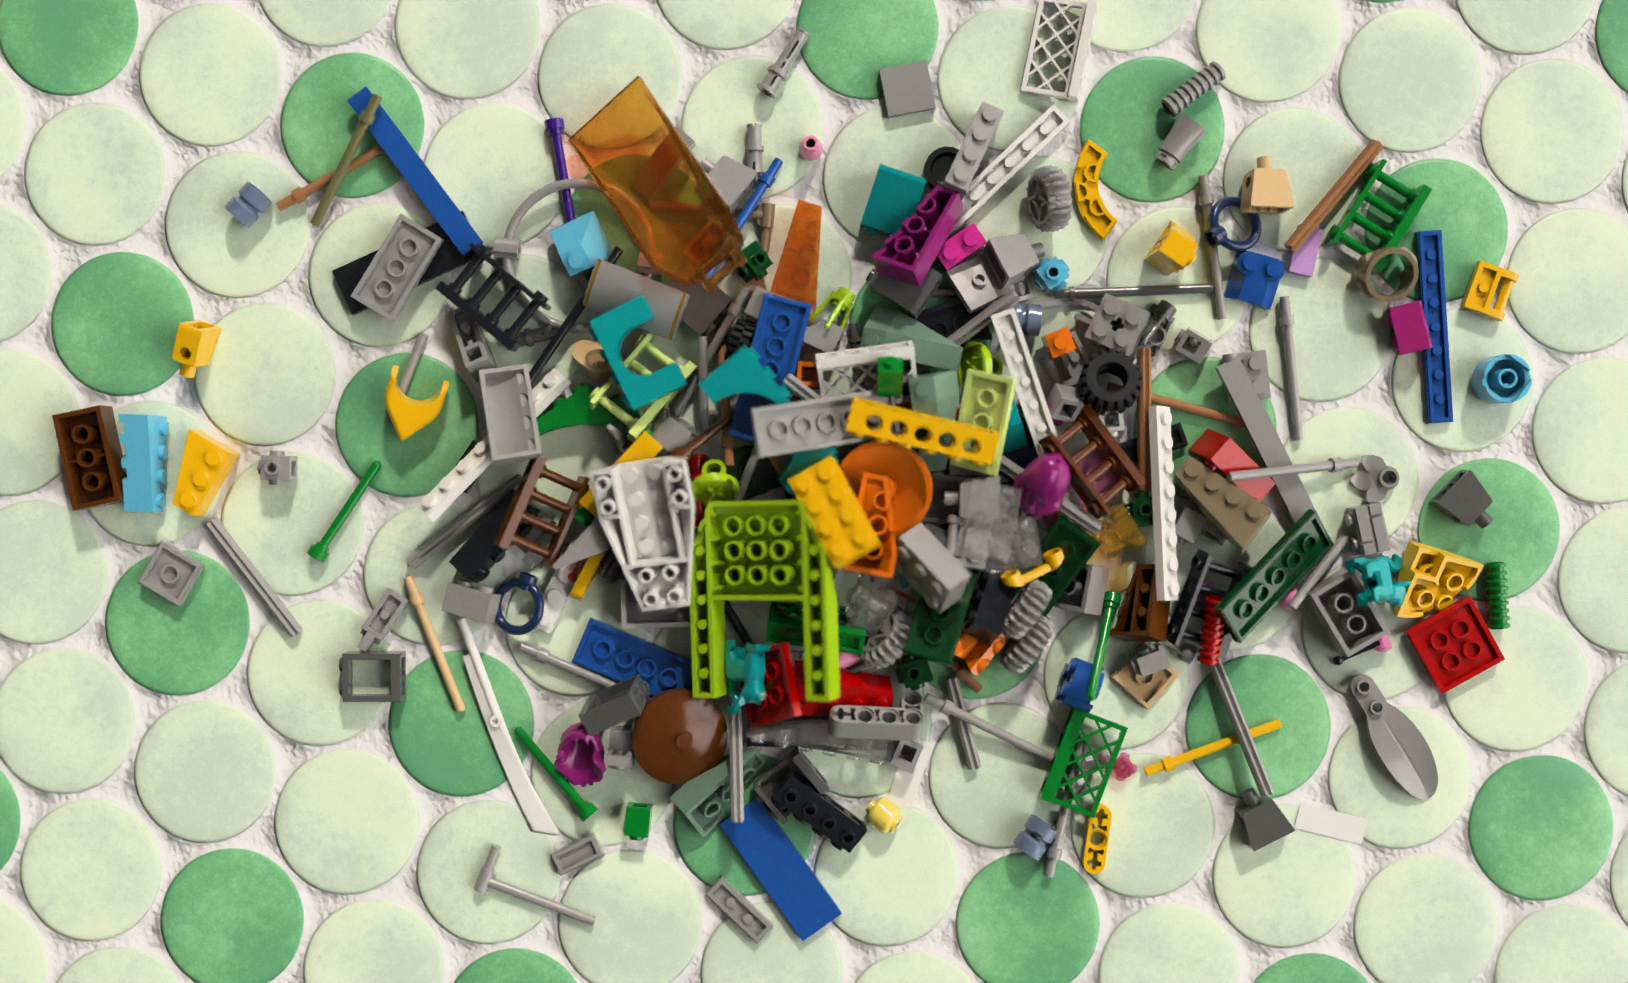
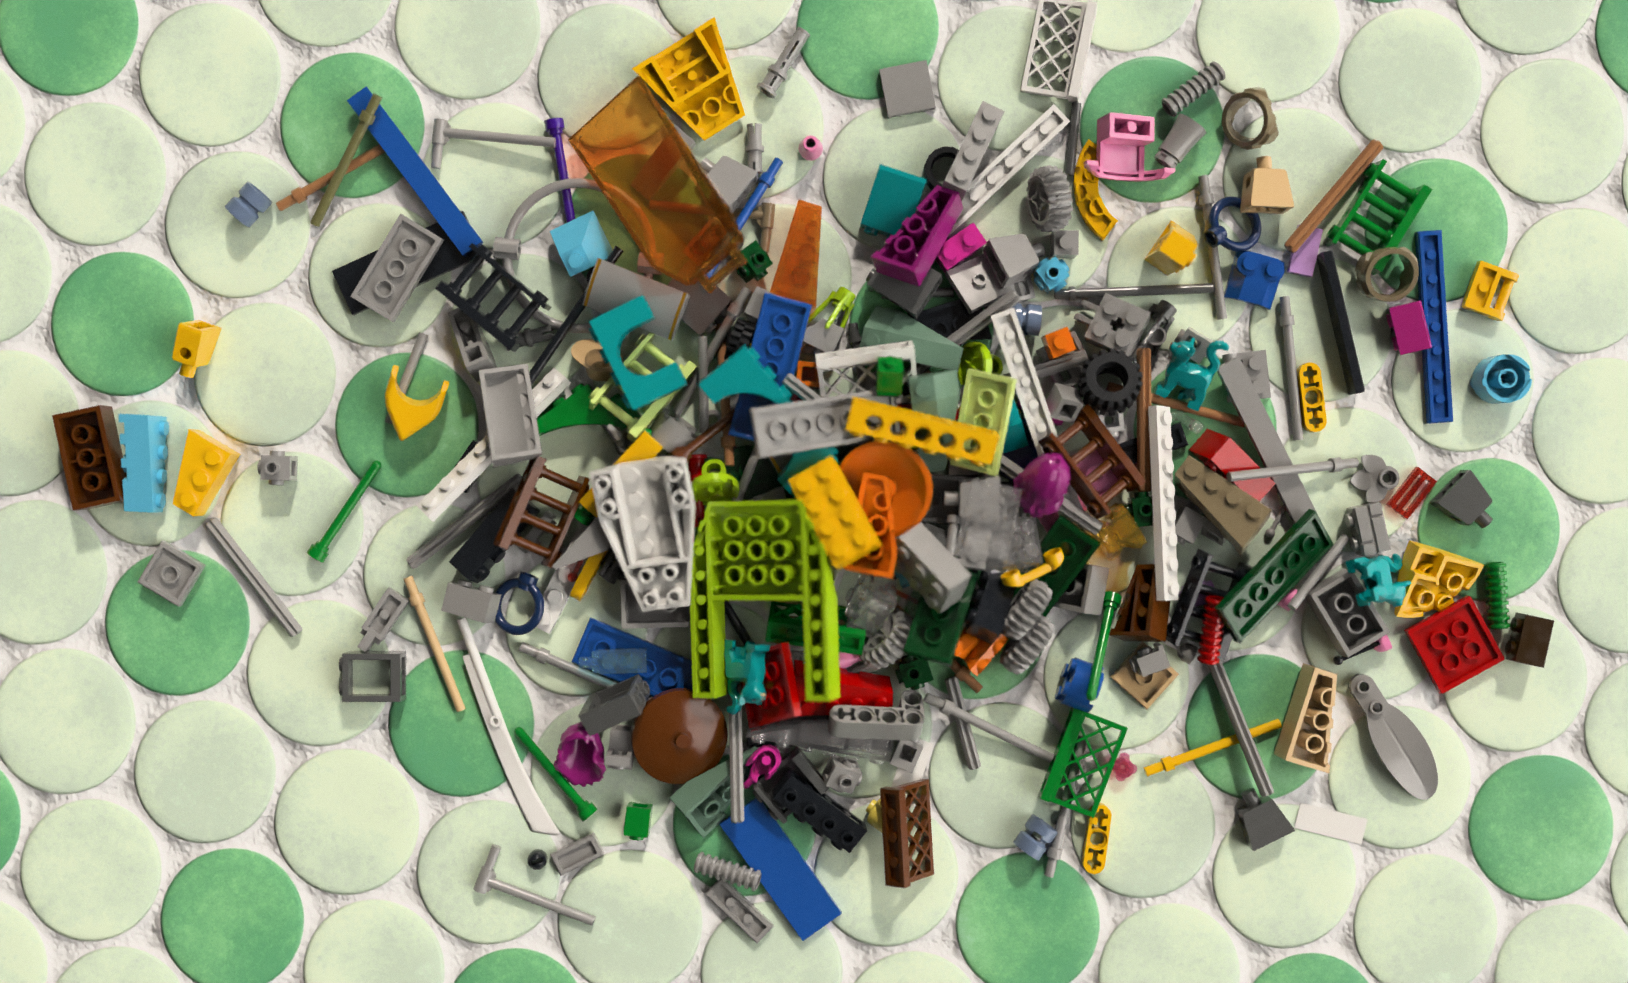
(443, 132): none -> light grey bar
(534, 855): none -> black hinge
(616, 661): none -> clear light blue hinge
(696, 80): none -> yellow wedge
(727, 871): none -> light grey piece
(765, 761): none -> dark pink piece
(842, 774): none -> light grey brick
(897, 833): none -> reddish brown fence
(1059, 364): none -> light grey axle
(1064, 244): none -> light grey brick
(1073, 139): none -> dark grey bar
(1122, 149): none -> bright pink piece
(1188, 375): none -> teal animal
(1192, 424): none -> clear arm
(1269, 130): none -> dark tan piece
(1270, 532): none -> light grey hinge
(1309, 720): none -> tan wedge
(1317, 379): none -> yellow beam
(1340, 322): none -> black tile
(1404, 486): none -> clear red tile
(1529, 639): none -> dark brown brick

